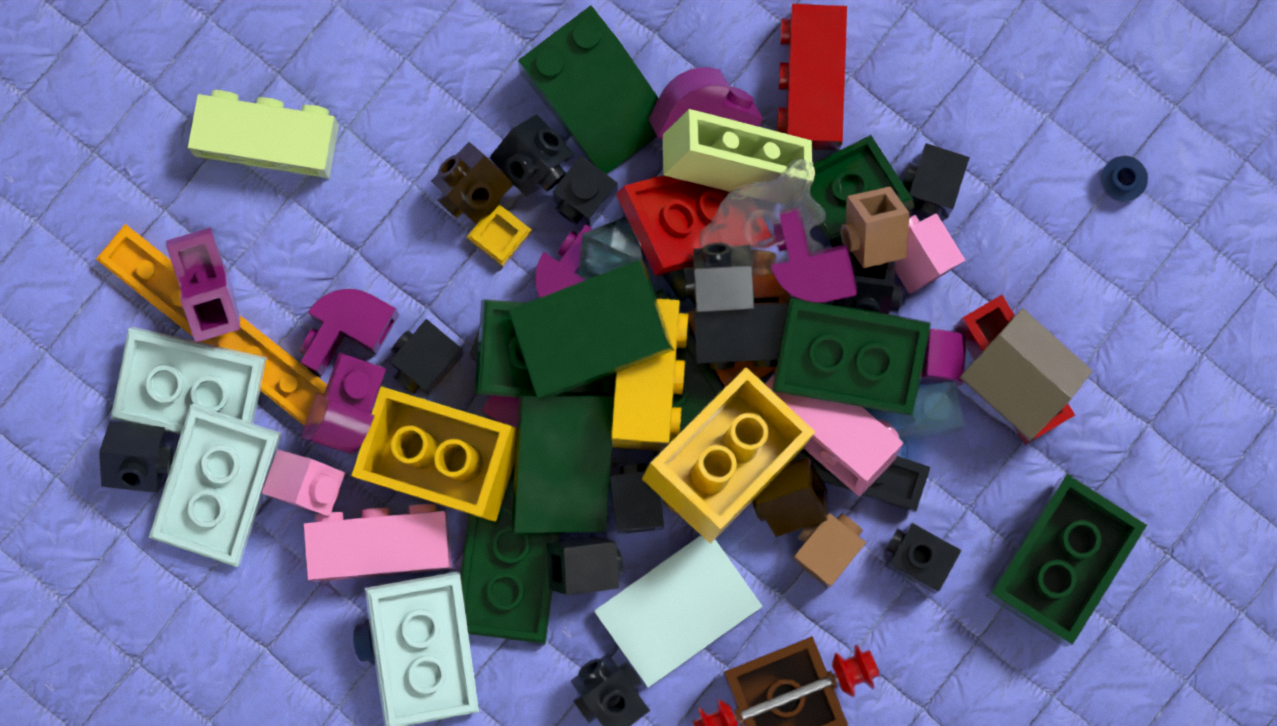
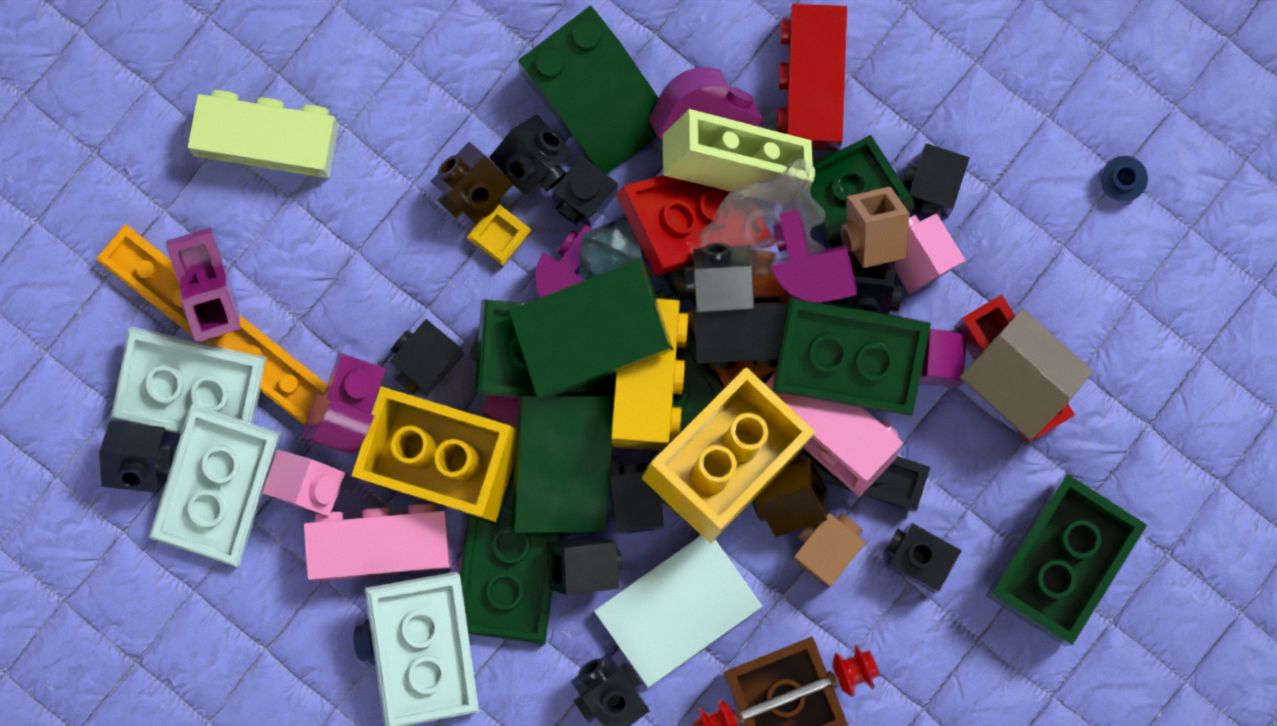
(348, 315): magenta brick -> none
(934, 414): clear light blue slope -> none

